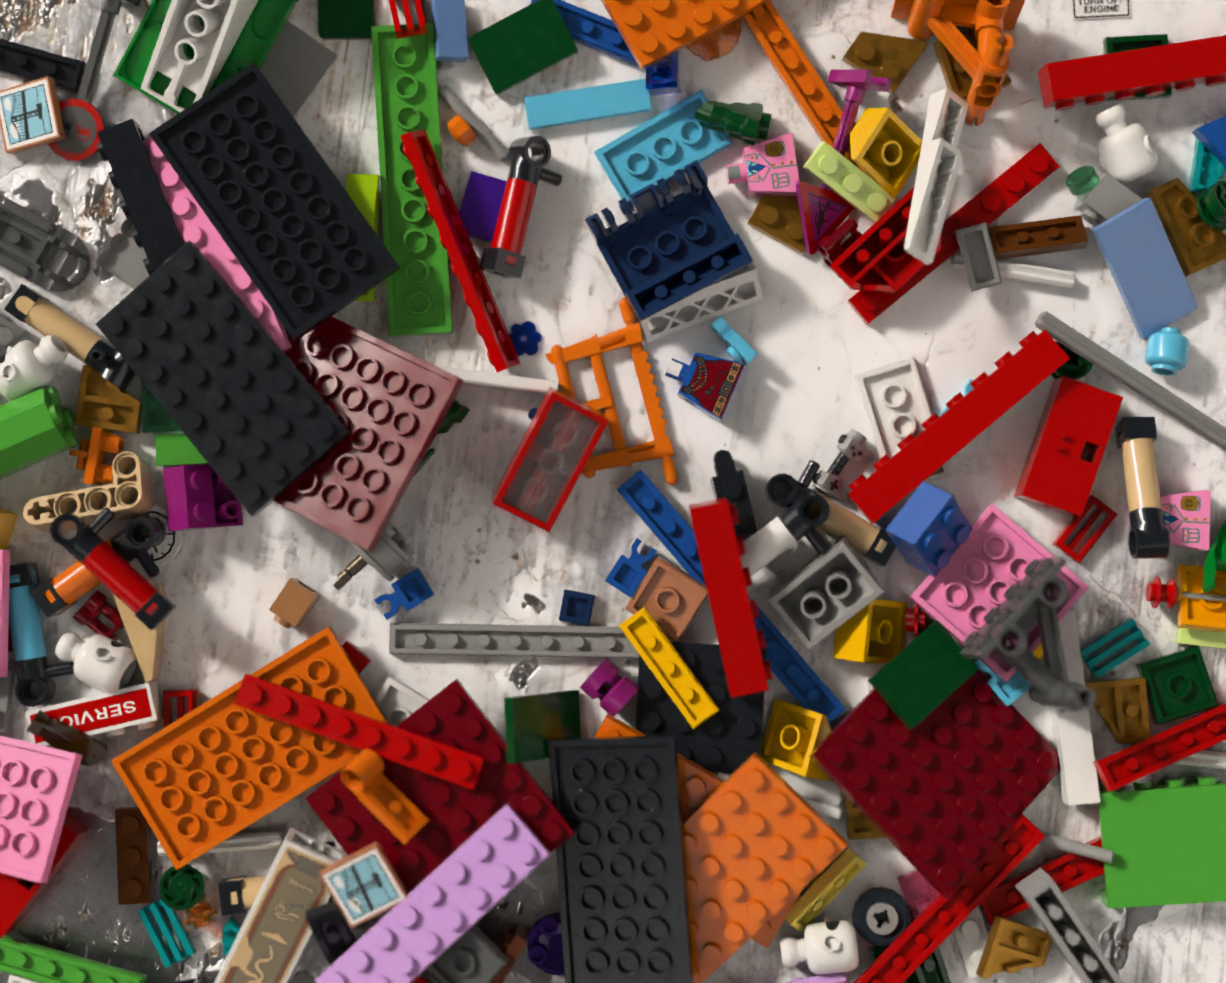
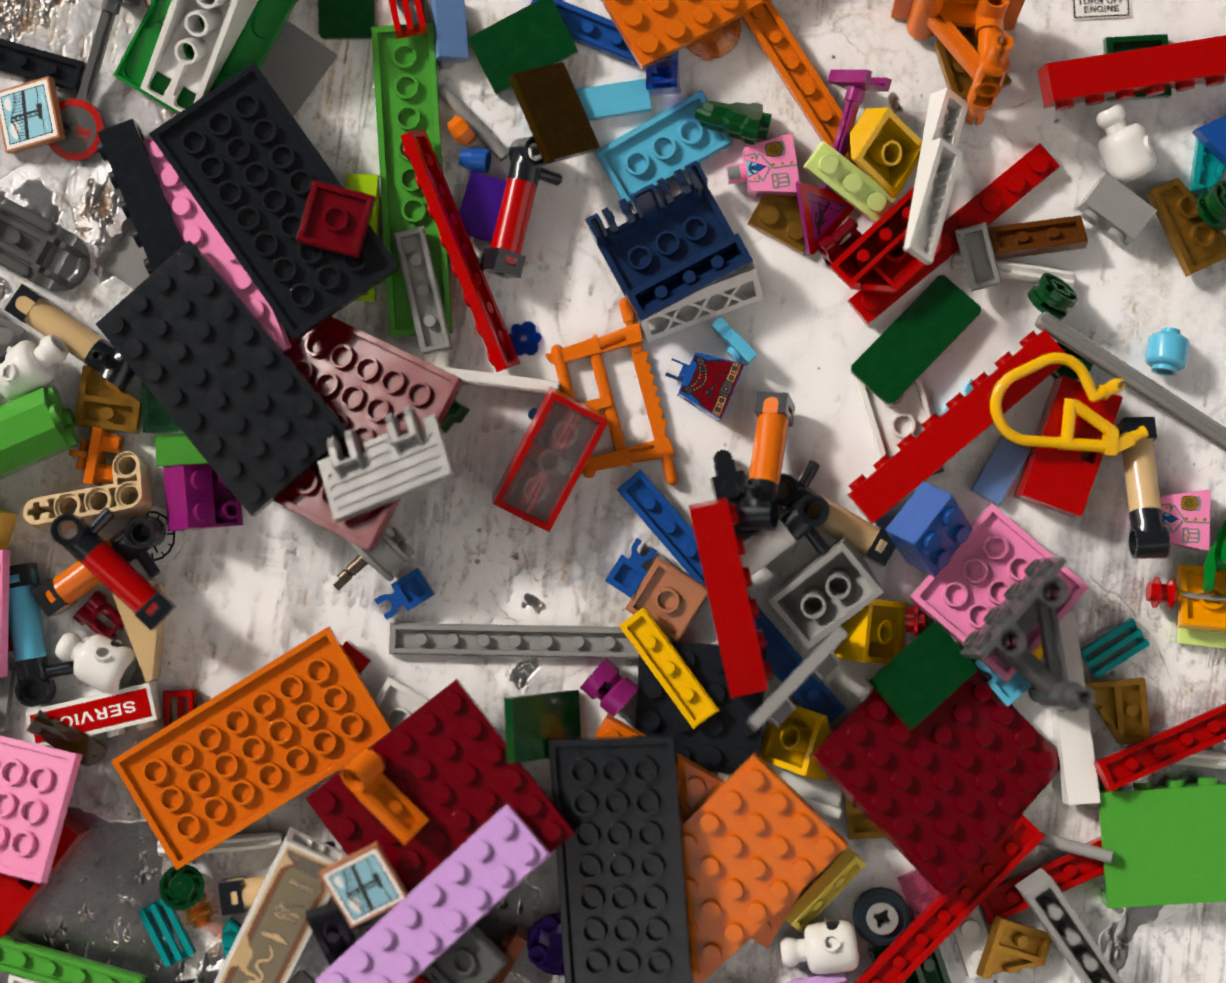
(133, 856): reddish brown plate -> none
(294, 603): medium nougat brick -> none
(336, 219): none -> dark red tile
(360, 731): red plate -> none
(391, 469): none -> light grey hinge
(423, 291): none -> light grey tile
(476, 159): none -> blue hose
(554, 112): none -> dark brown tile
(576, 607): dark blue tile -> none
(760, 506): none -> piece
(817, 665): none -> light grey hinge
(850, 447): light grey piece -> none
(884, 56): pearl gold wing -> none
(915, 340): none -> dark green piece
(1000, 470): none -> medium blue tile
(1053, 296): none -> dark green wheel
(1068, 549): red tile -> none
(1082, 180): clear green tile -> none
(1111, 440): none -> yellow piece
(1145, 268): medium blue tile -> none
(1177, 685): dark green tile -> none

